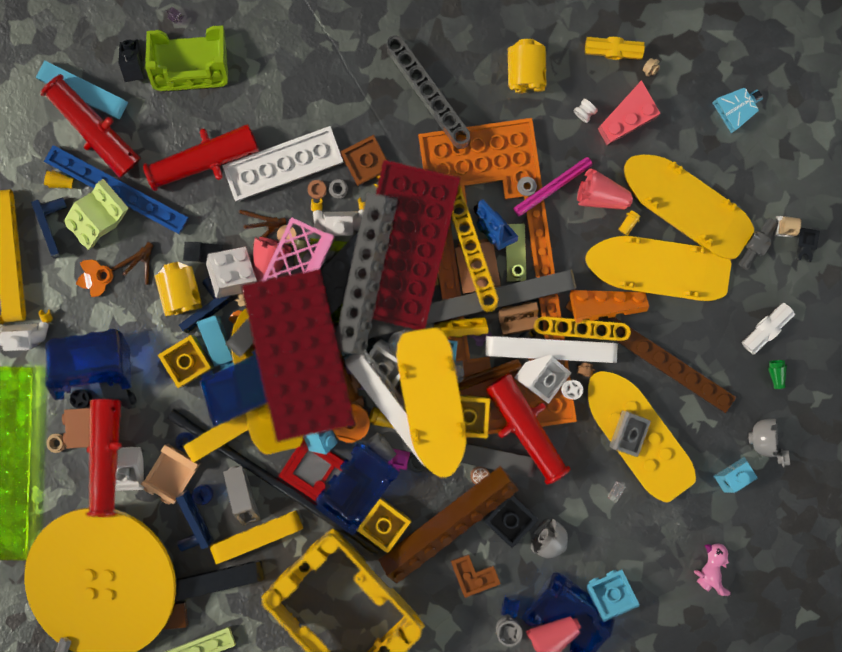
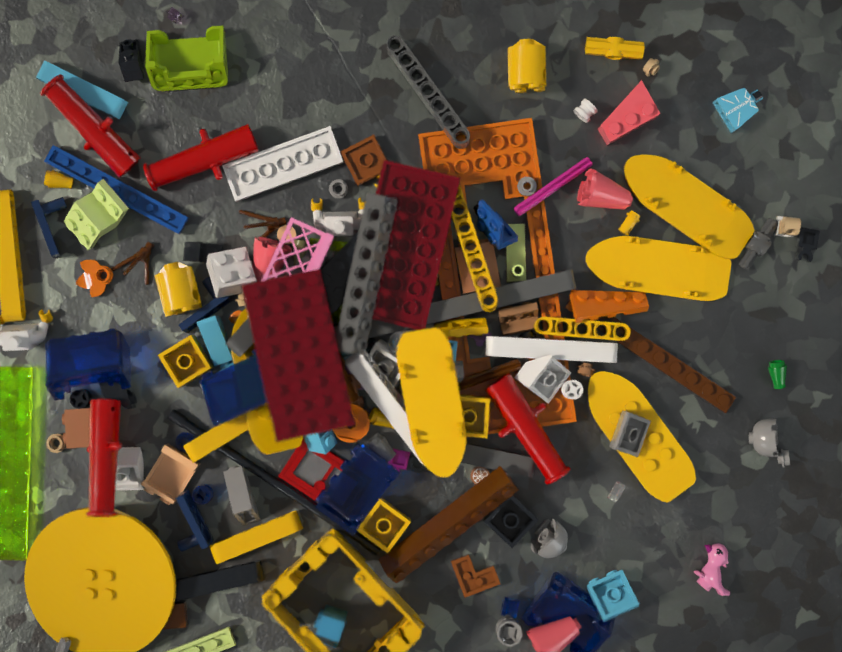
(317, 189): nougat tile -> none
(330, 625): none -> dark azure wedge
(736, 476): medium azure torso -> none
(768, 328): white piece -> none

